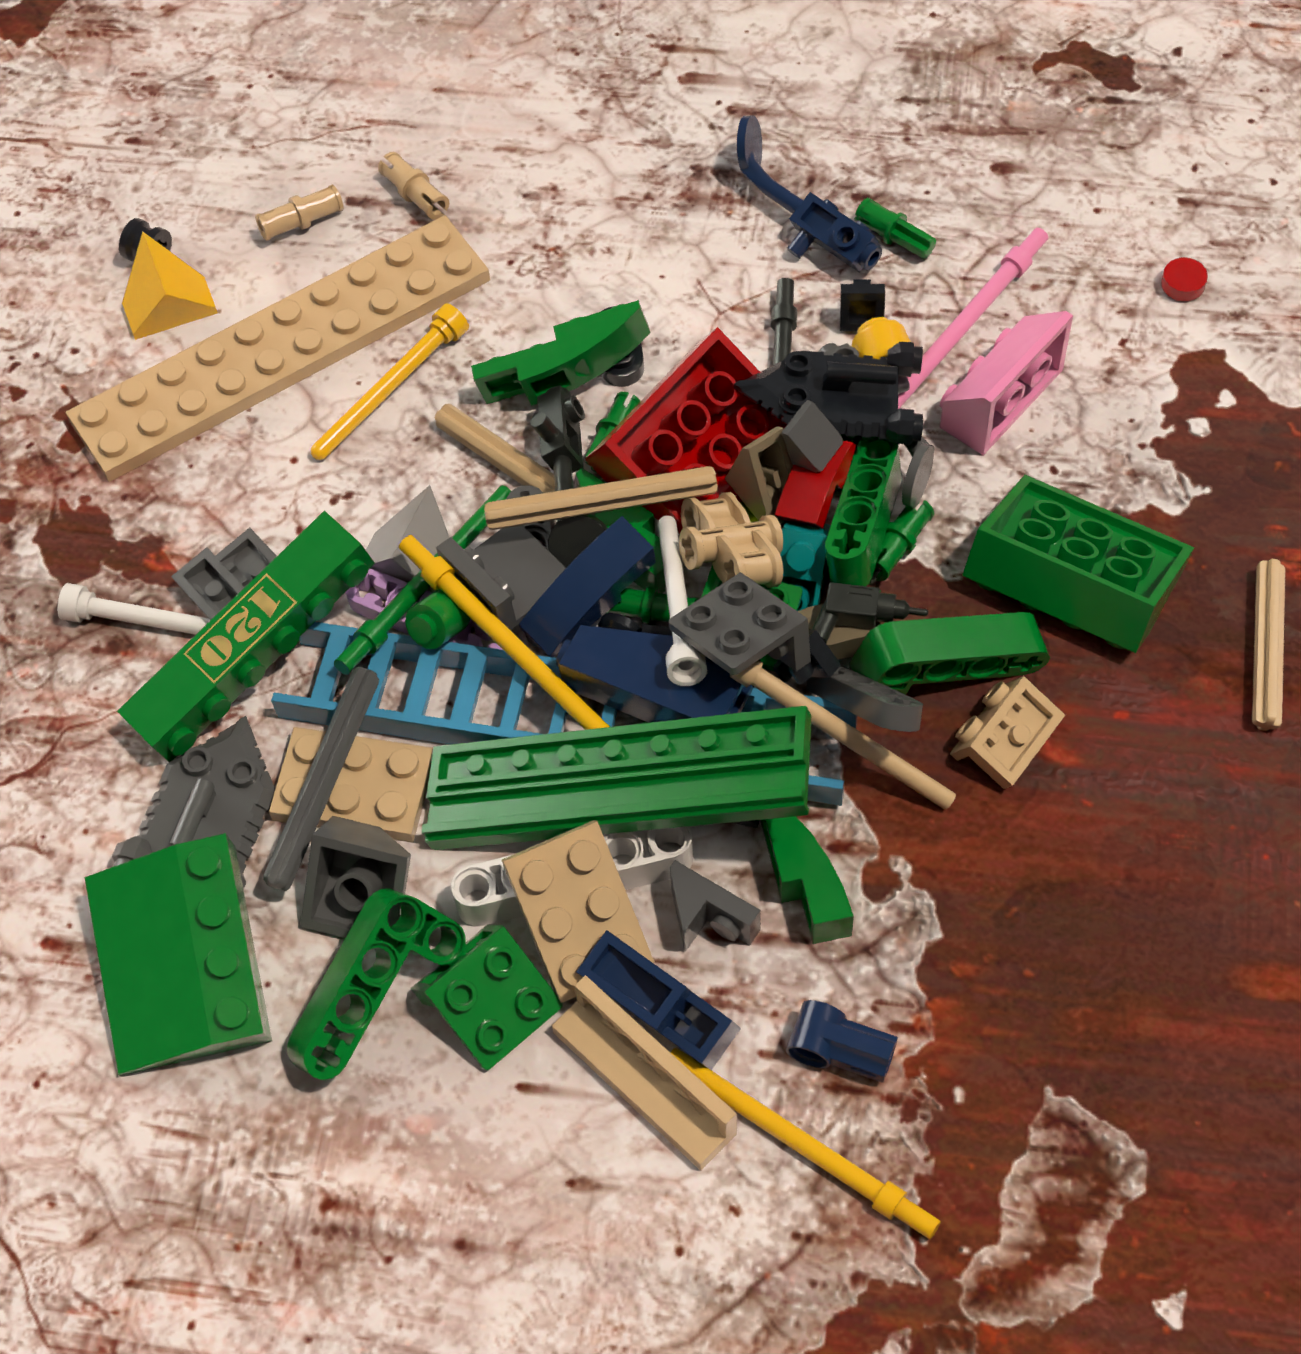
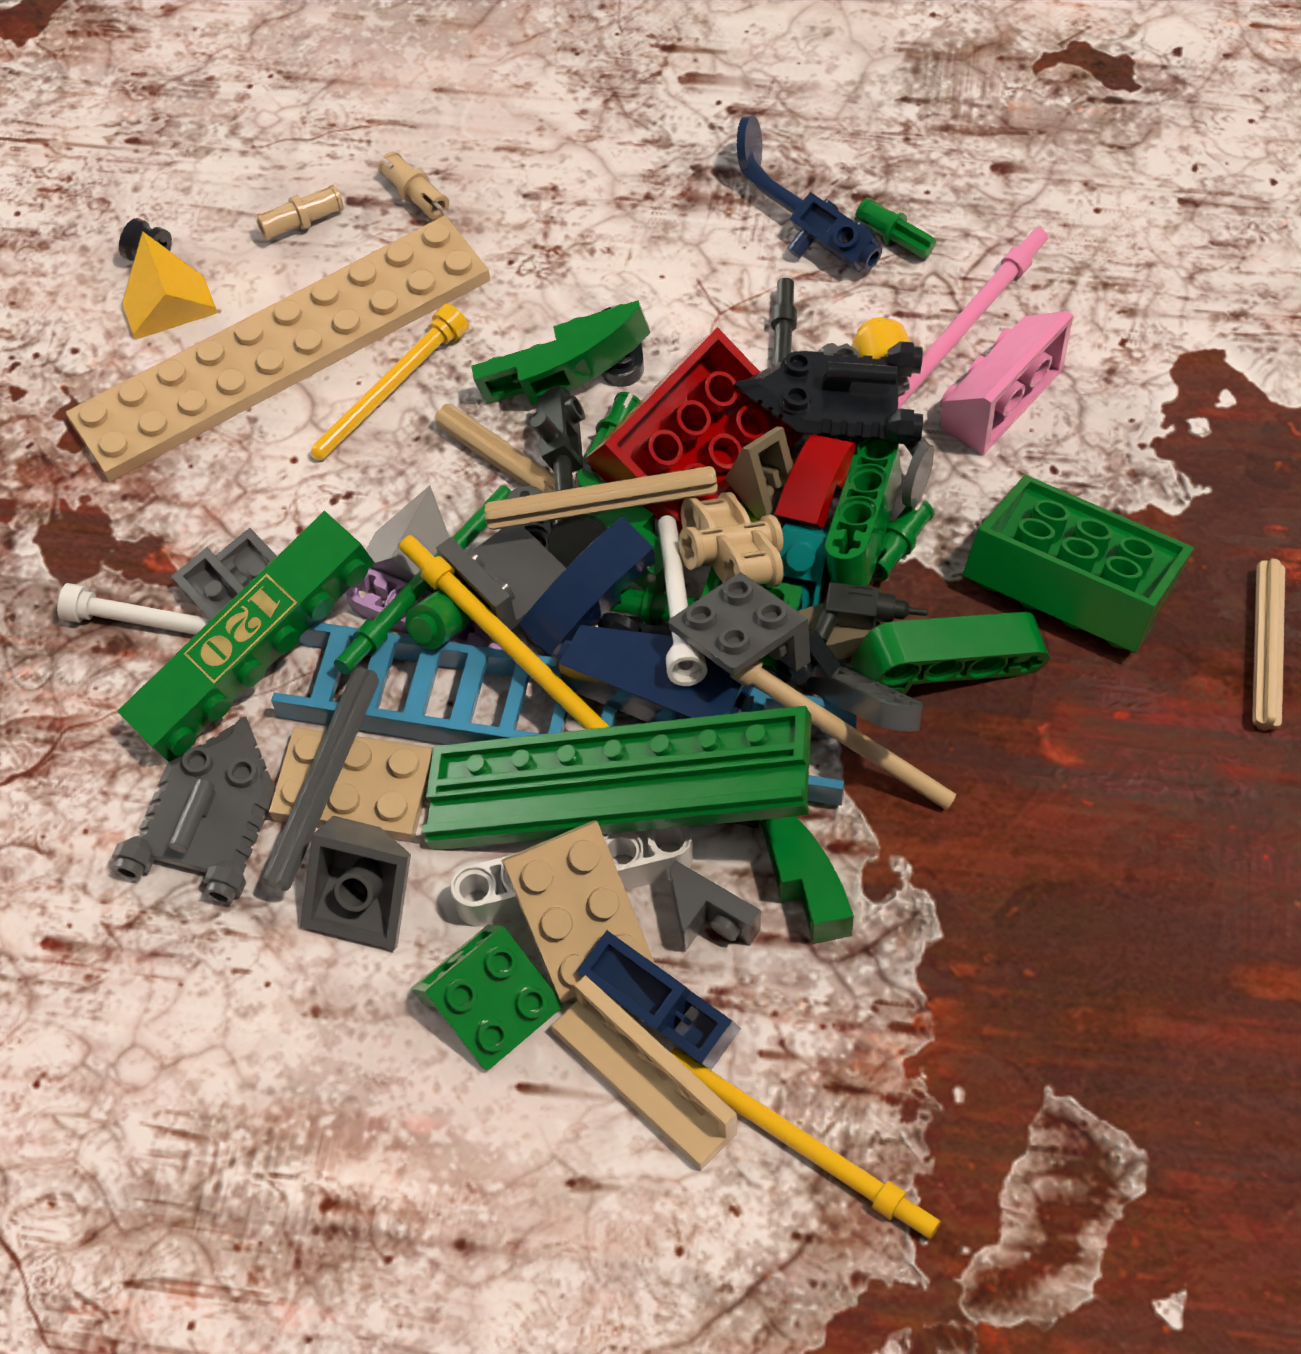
(177, 955): green slope -> none
(370, 986): green beam -> none
(811, 438): dark grey slope -> none
(827, 1038): dark blue piece -> none
(860, 303): black tile -> none
(1008, 730): tan bracket -> none
(1184, 279): red tile -> none

